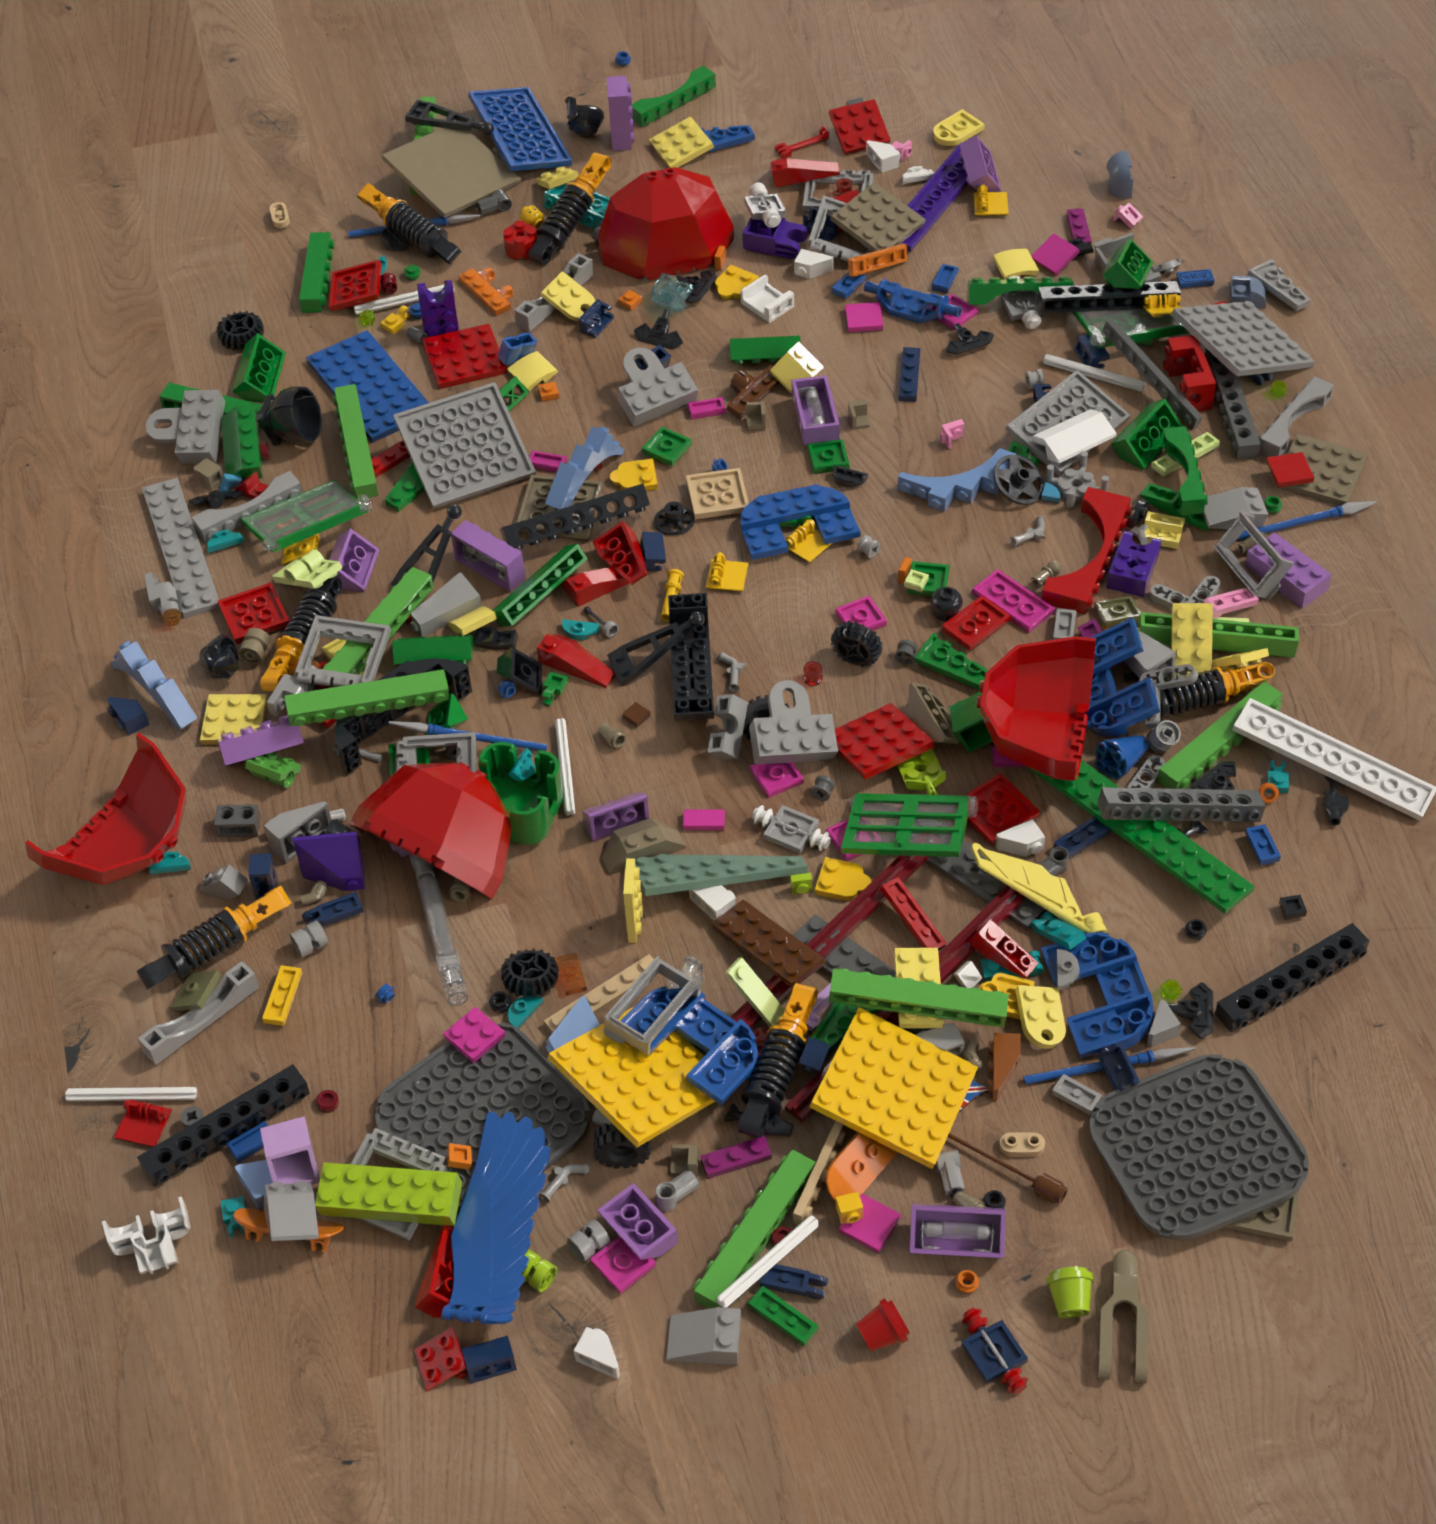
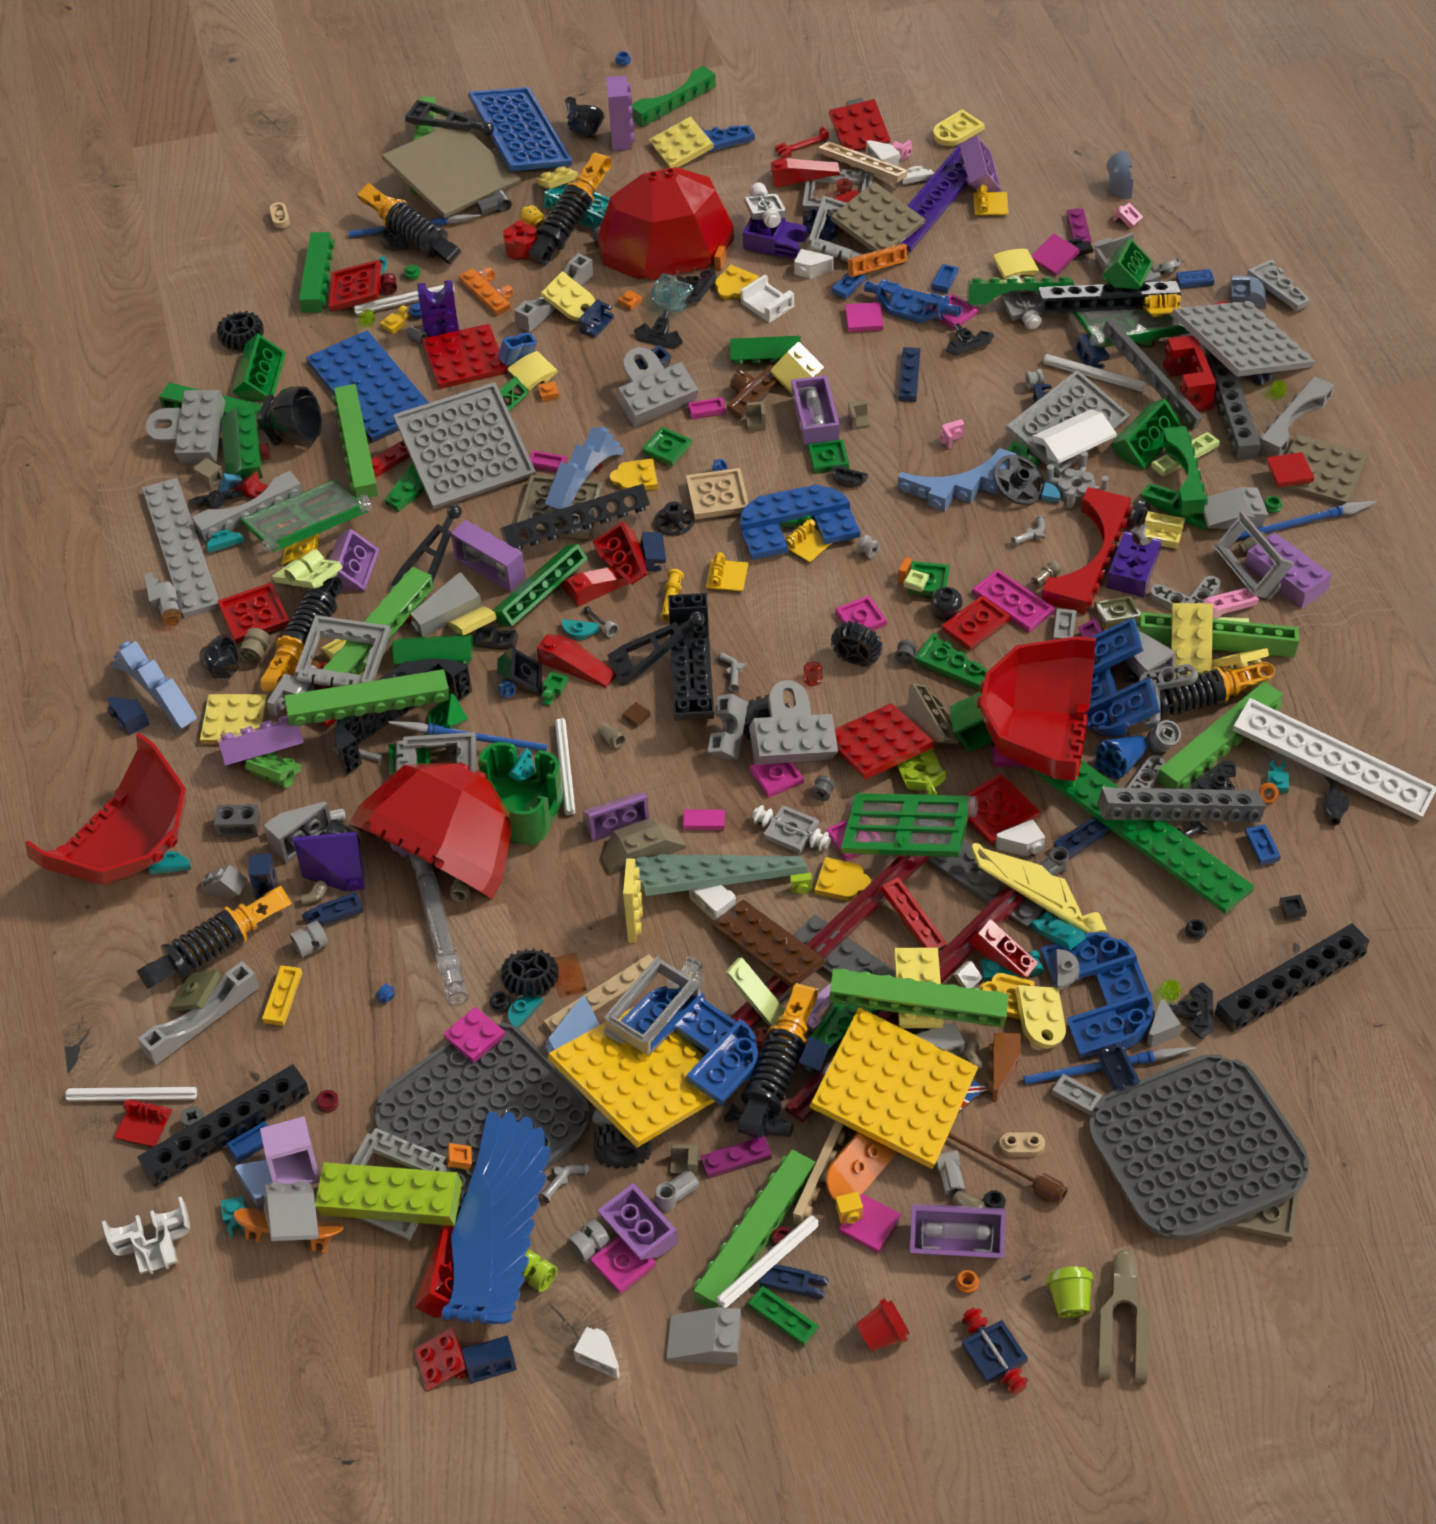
(862, 161): none -> tan plate

